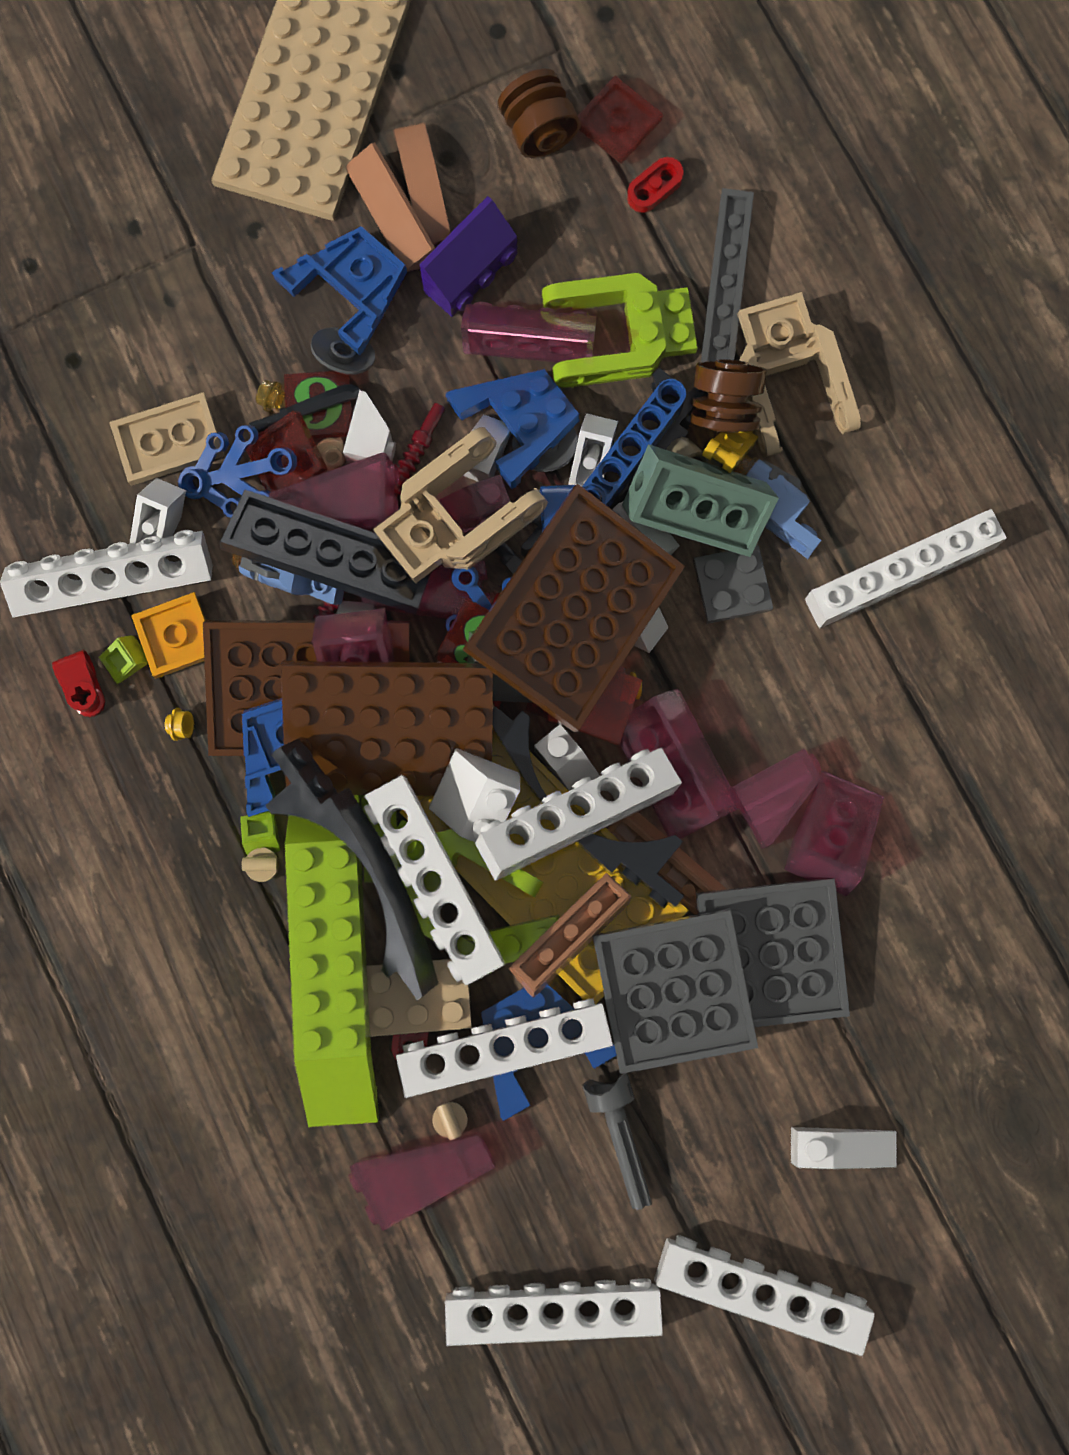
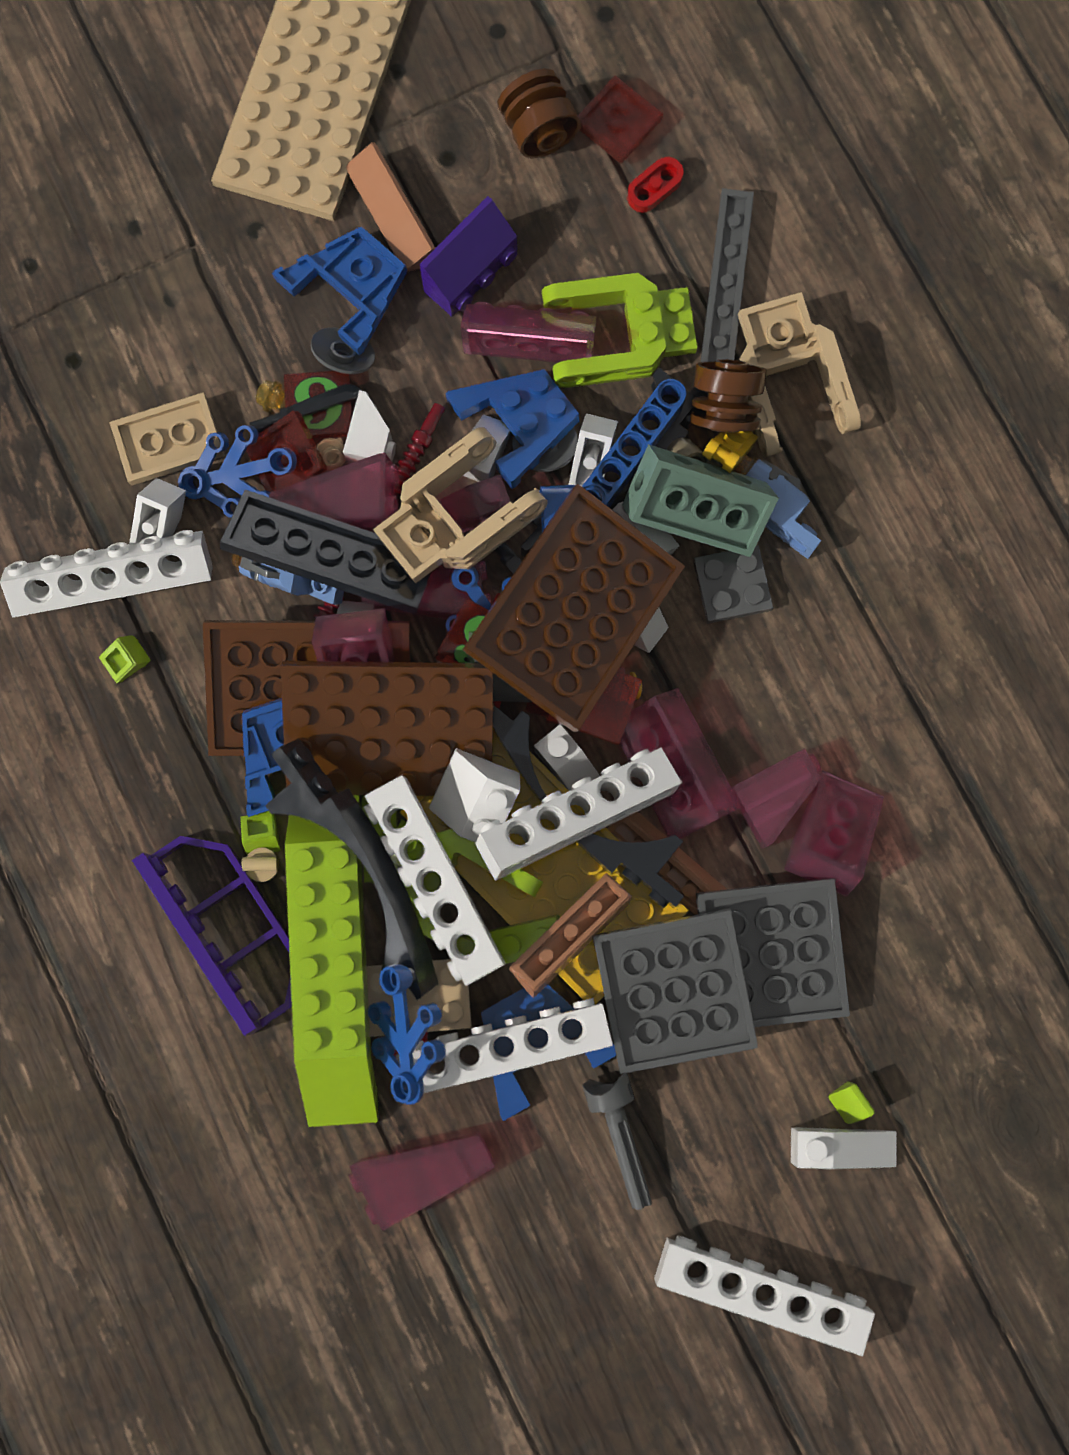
(78, 678): red piece -> none
(172, 634): light orange plate -> none
(179, 724): yellow plate -> none
(191, 928): none -> dark purple plate
(407, 1077): none -> blue plant
(422, 180): nougat slope -> none
(450, 1120): tan plate -> none
(570, 1325): white brick -> none
(851, 1103): none -> lime slope
(905, 568): white brick -> none

